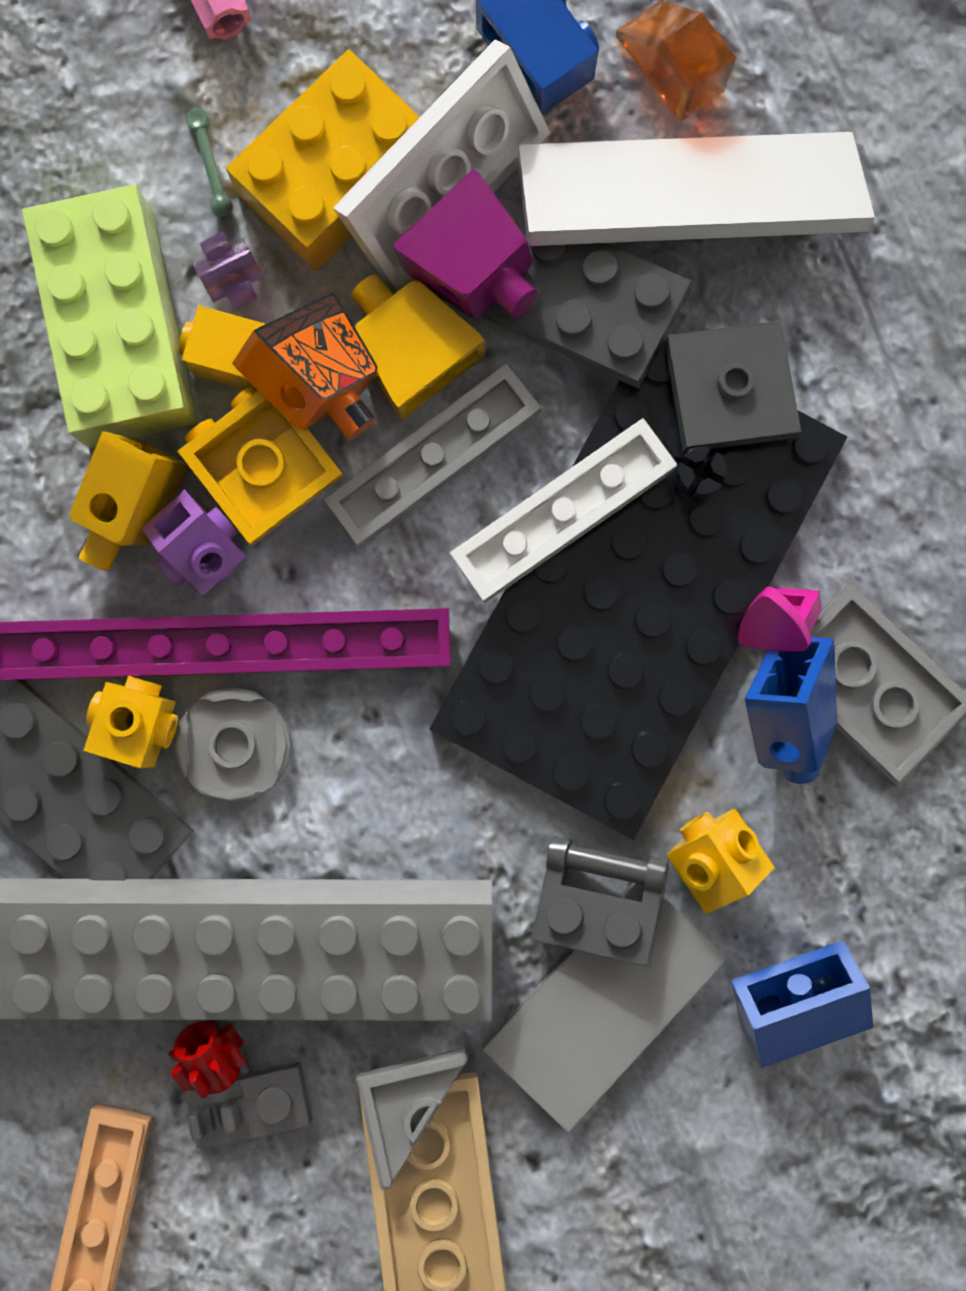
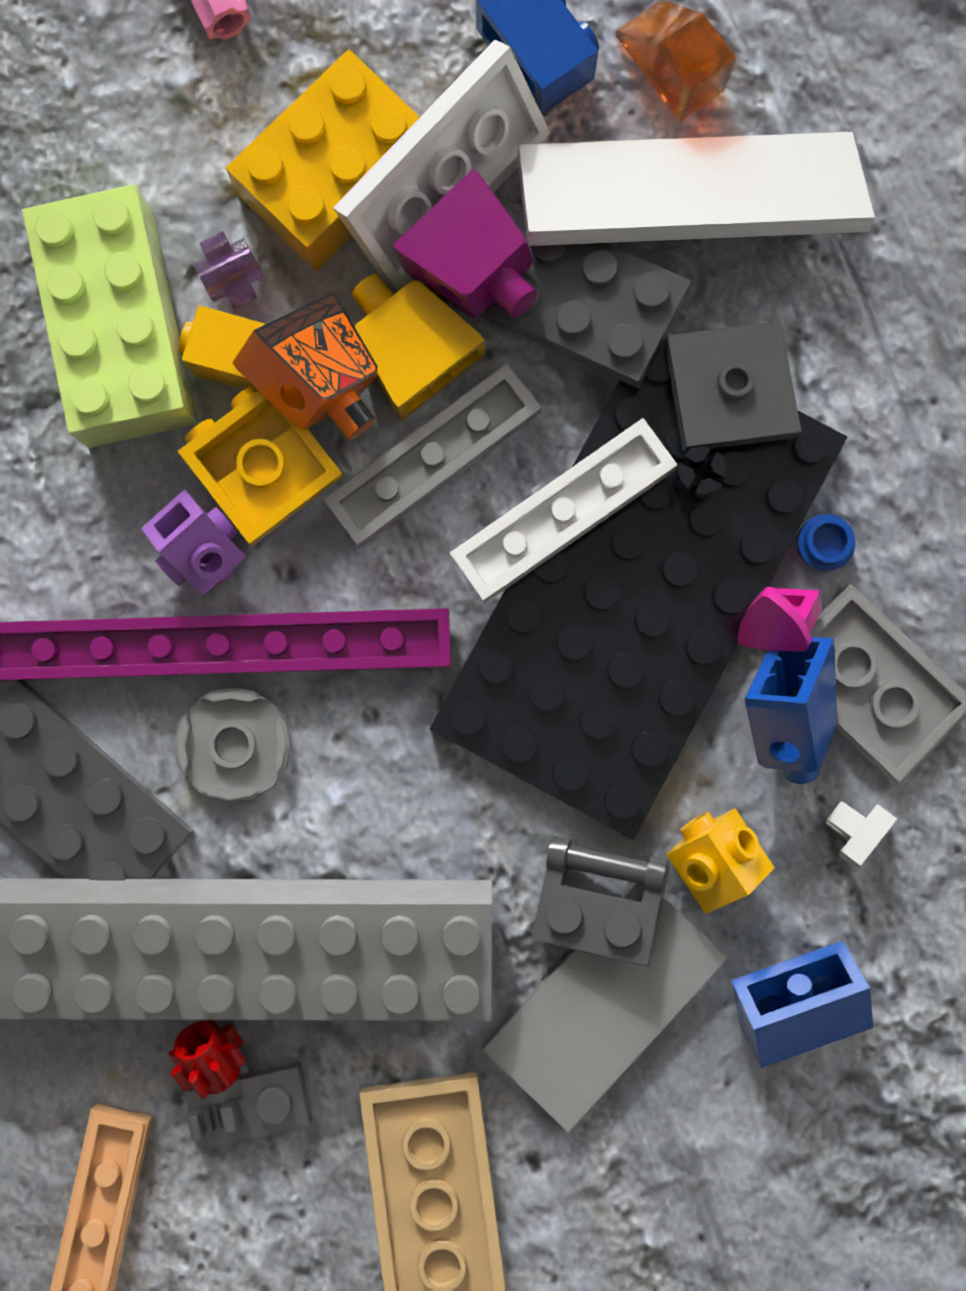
(111, 725): yellow brick -> none
(121, 494): yellow torso -> none
(199, 124): sand green hinge -> none
(401, 1104): light grey tile -> none
(825, 542): none -> blue plate
(860, 832): none -> white tile

